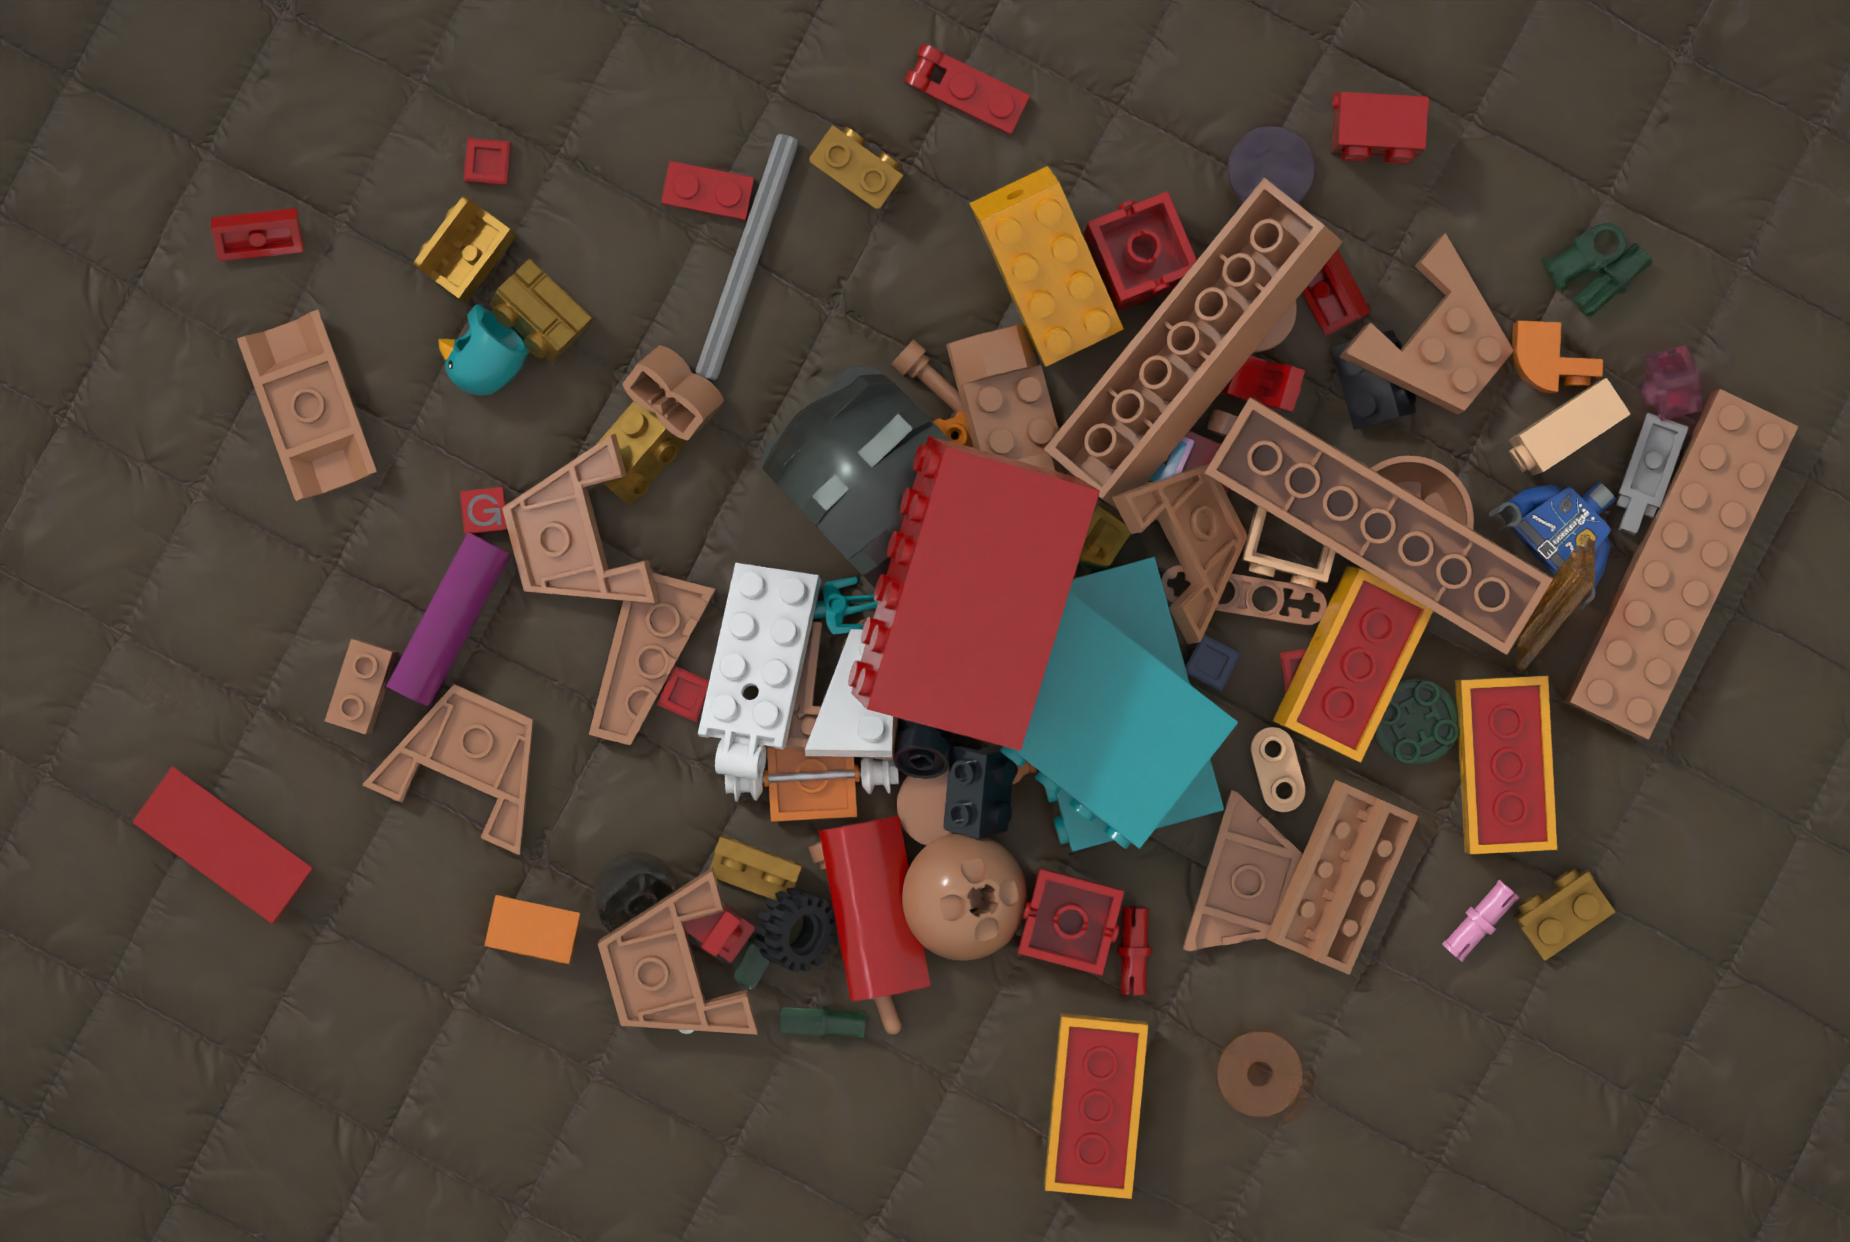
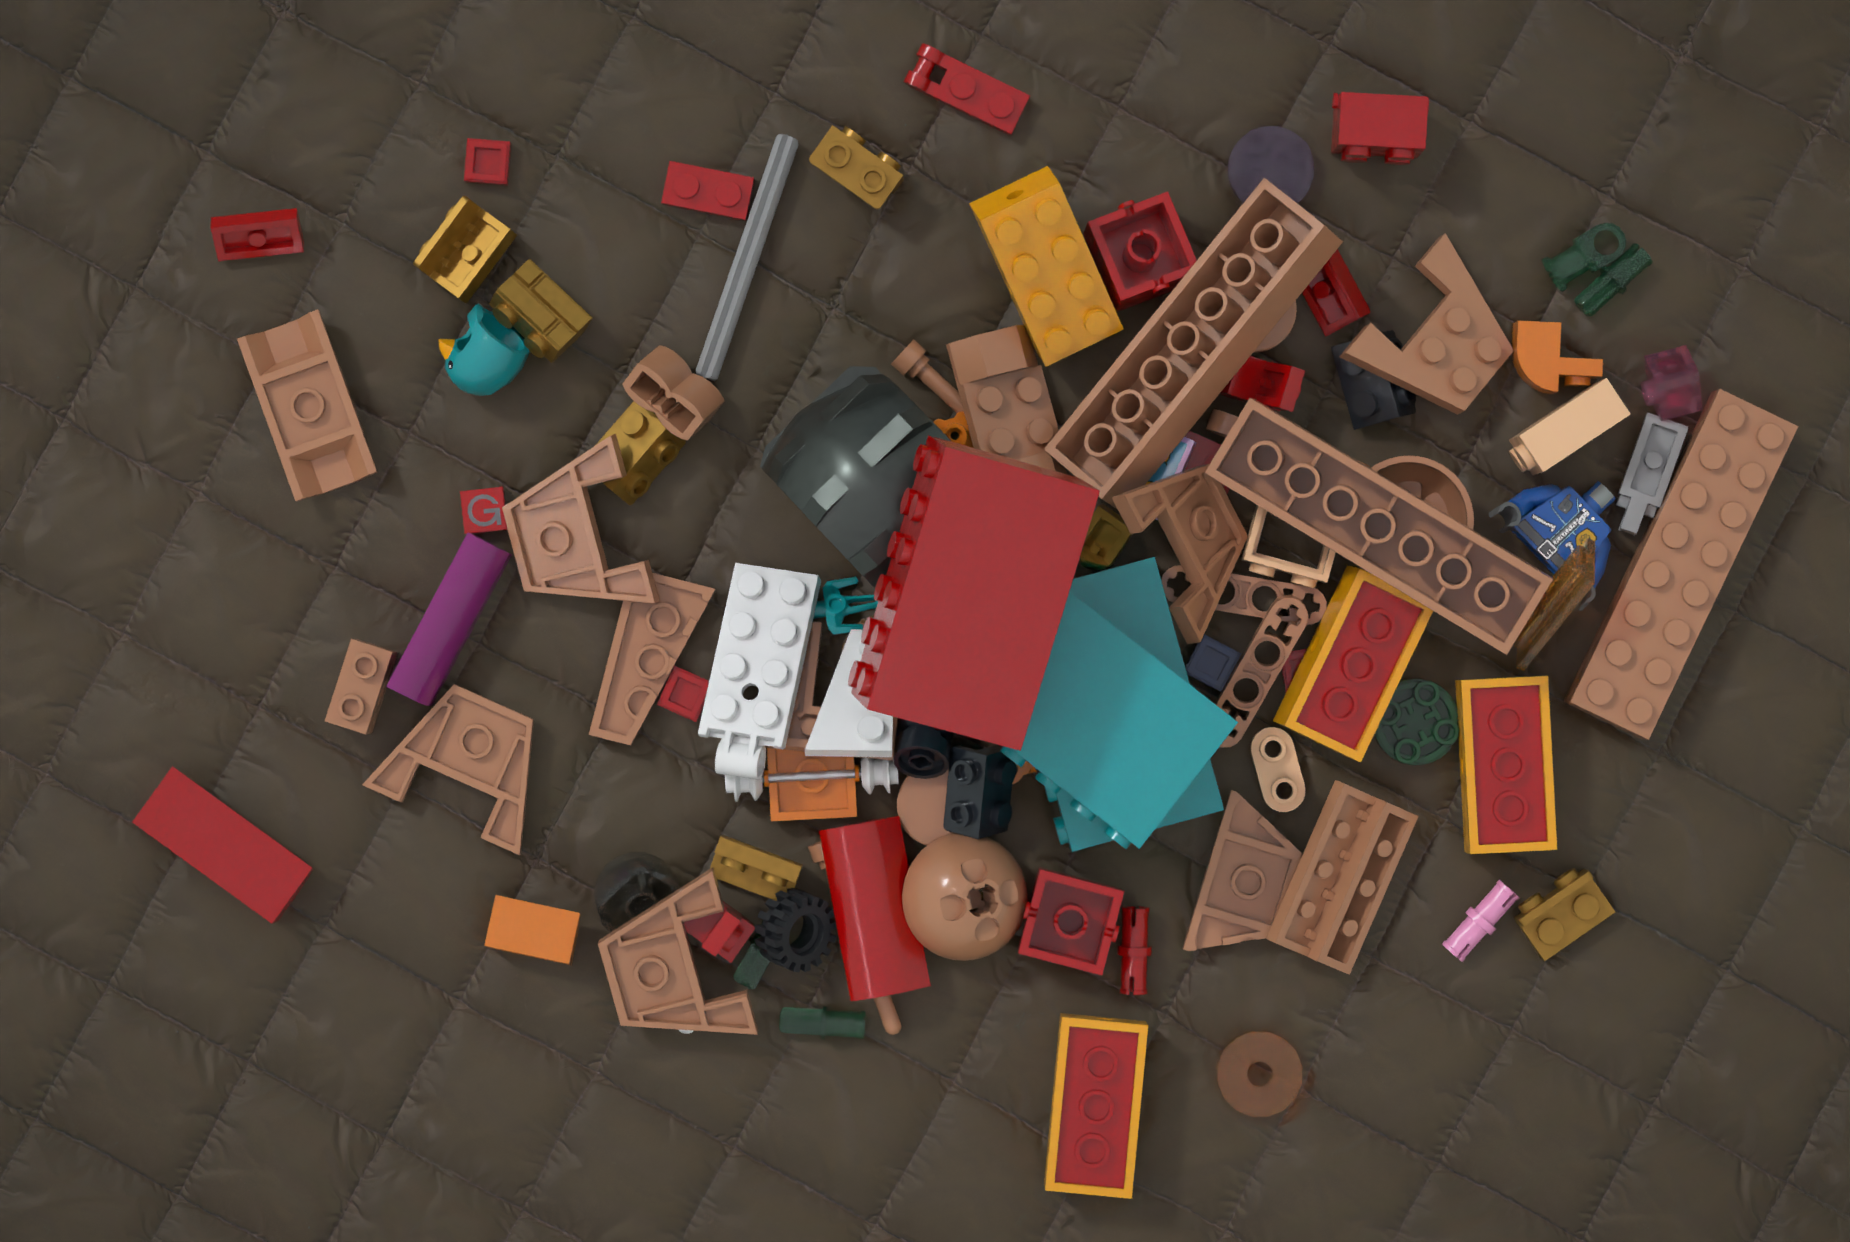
(1261, 673): none -> nougat beam

